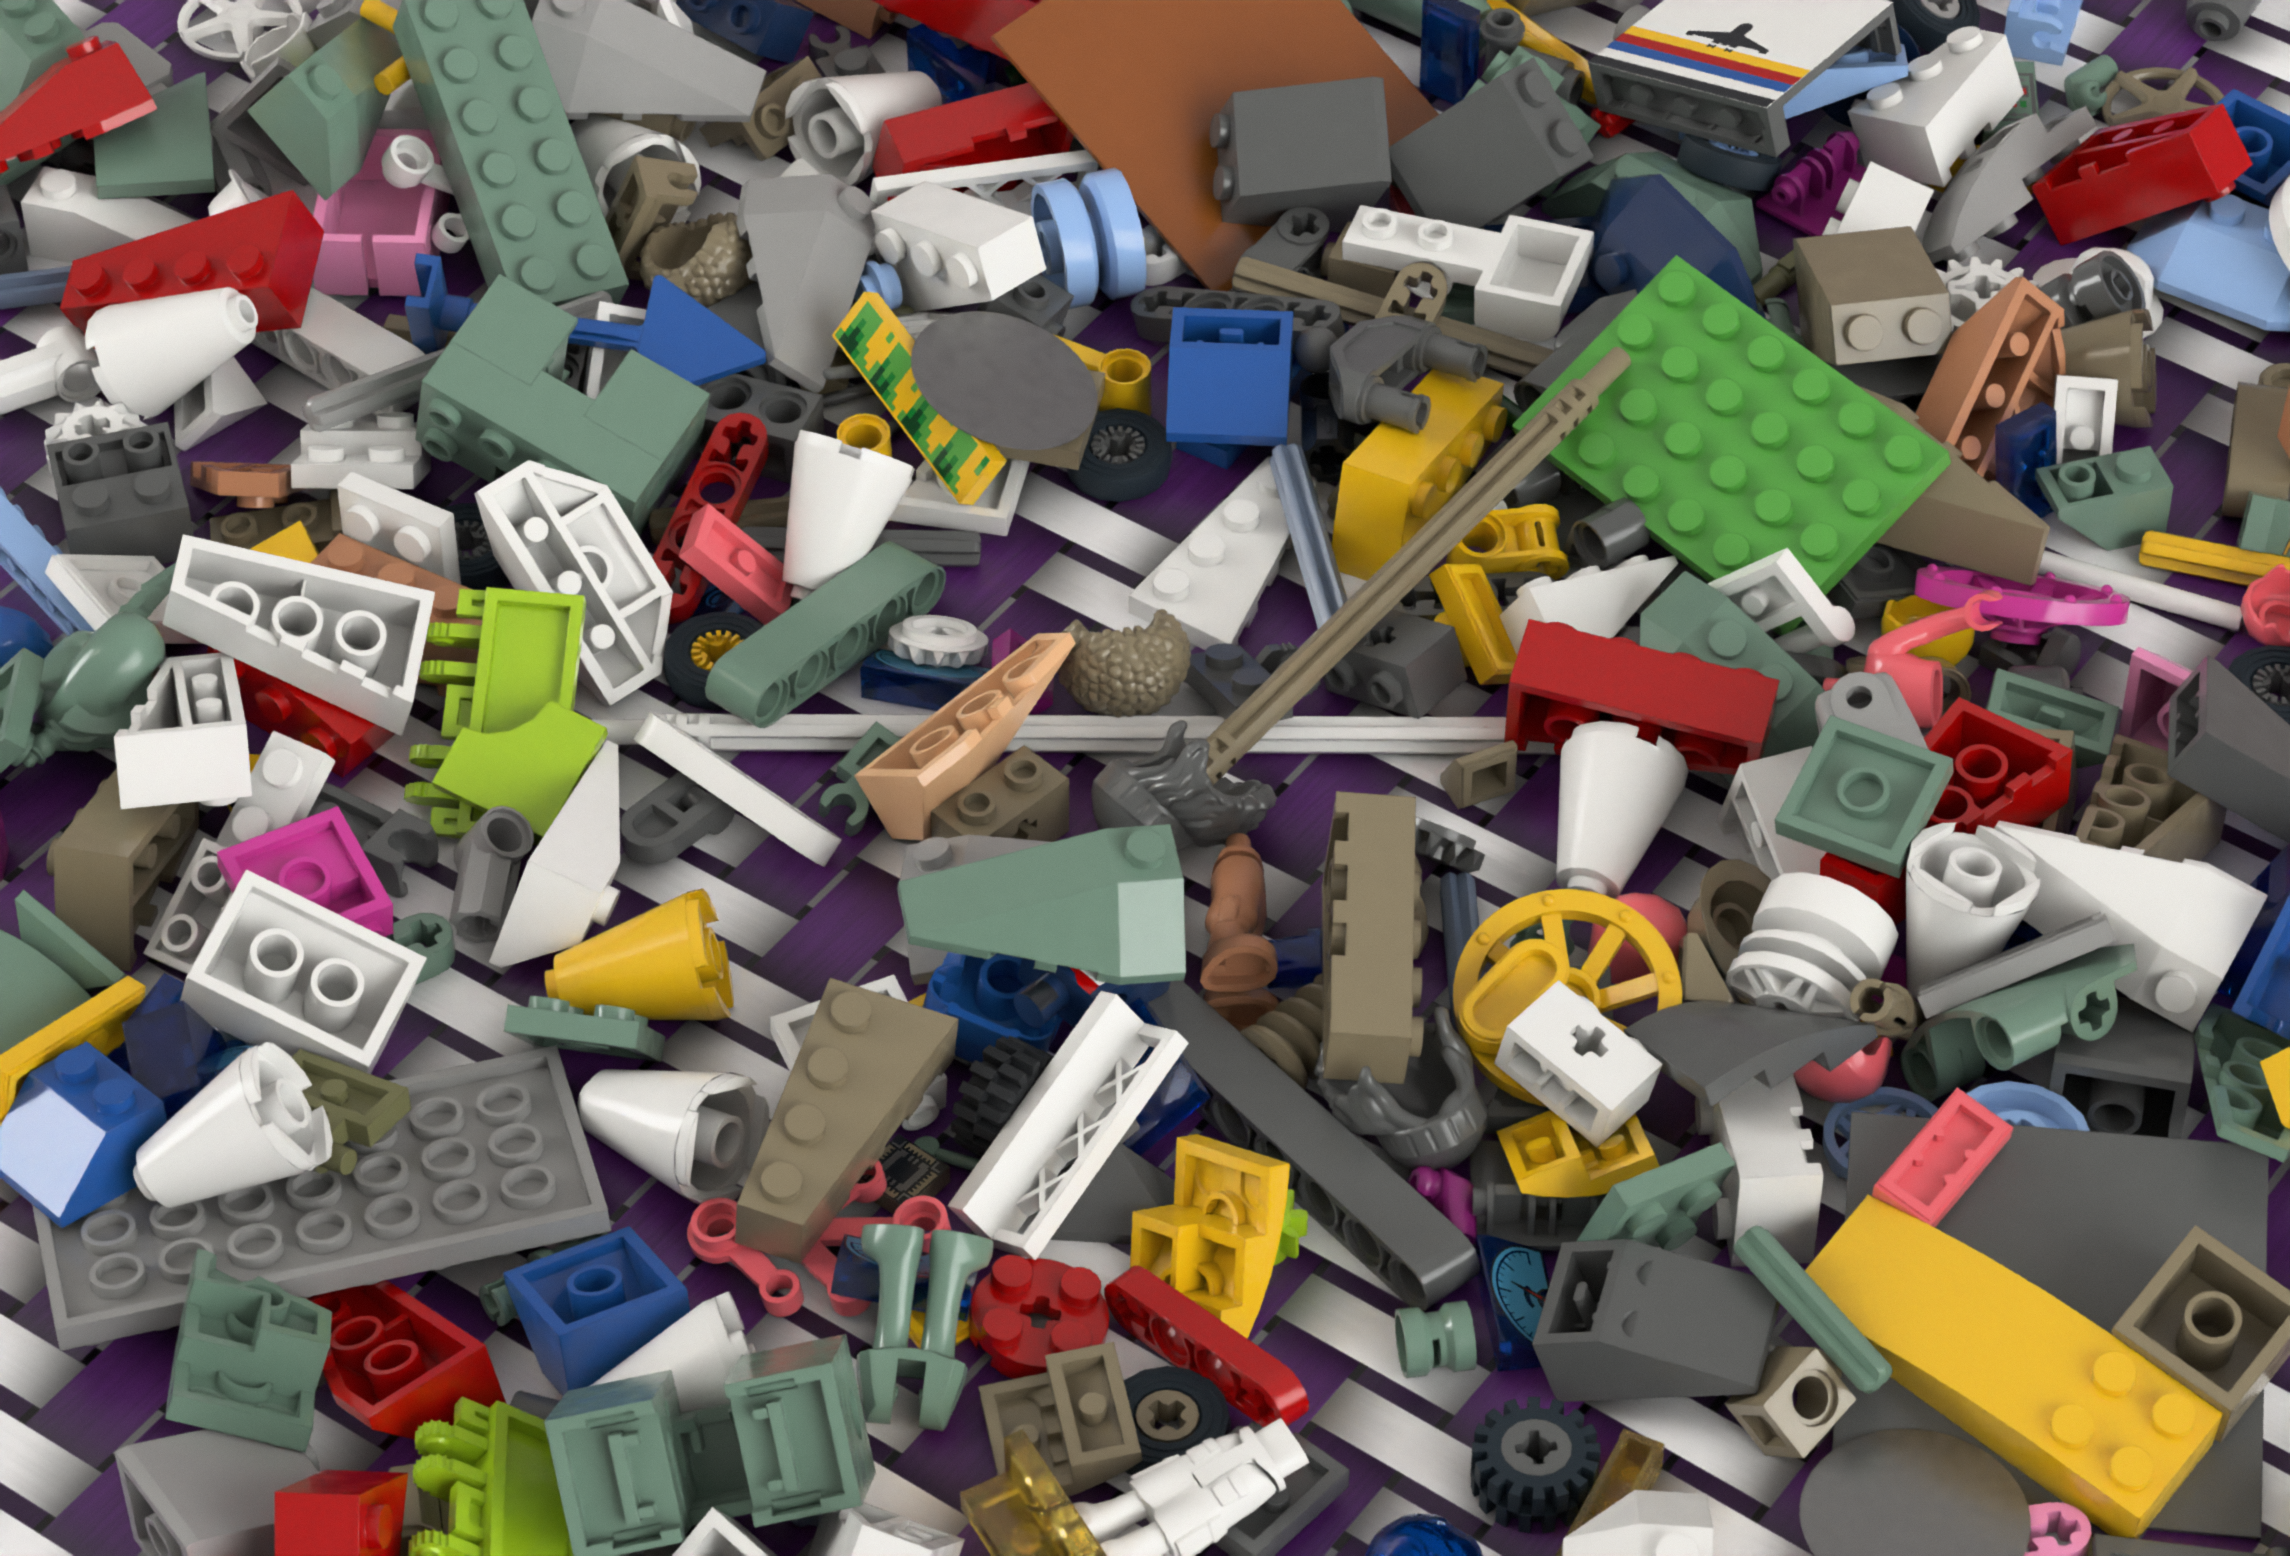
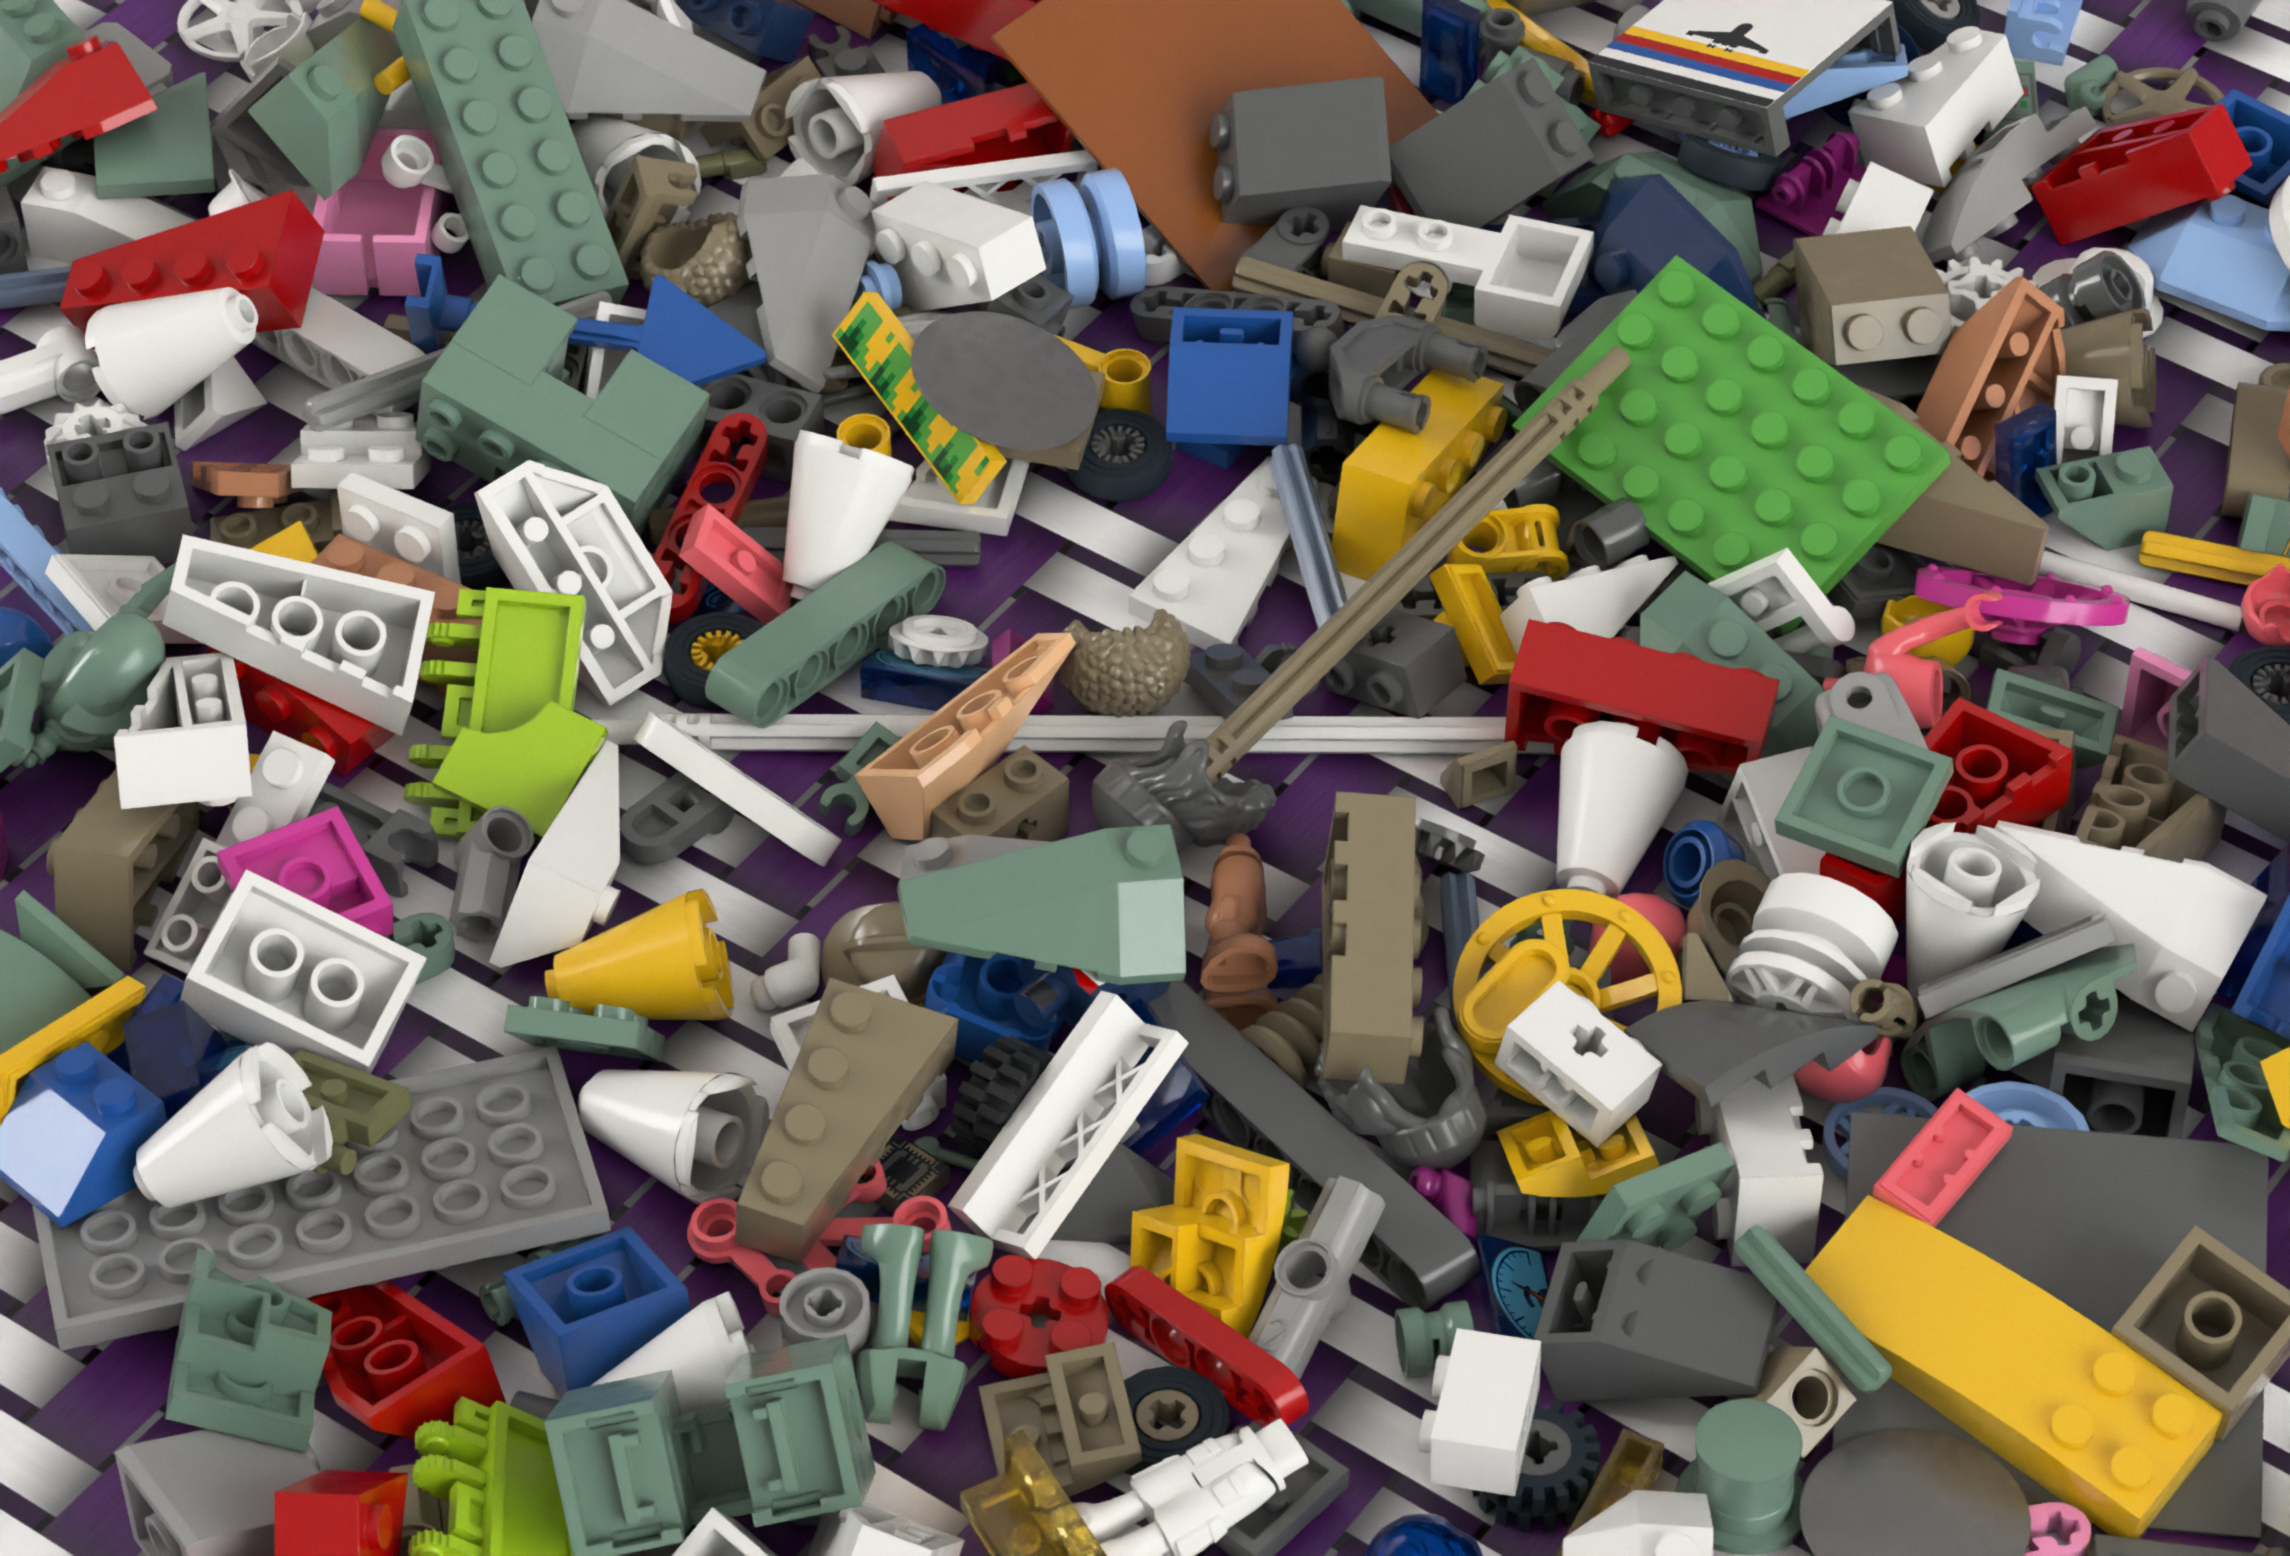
(734, 163): none -> olive piece
(793, 979): none -> white arm
(824, 1306): none -> light grey wheel
(874, 945): none -> dark tan piece
(1327, 1245): none -> light grey piece
(1482, 1411): none -> white brick
(1692, 853): none -> blue cone
(1749, 1474): none -> sand green piece

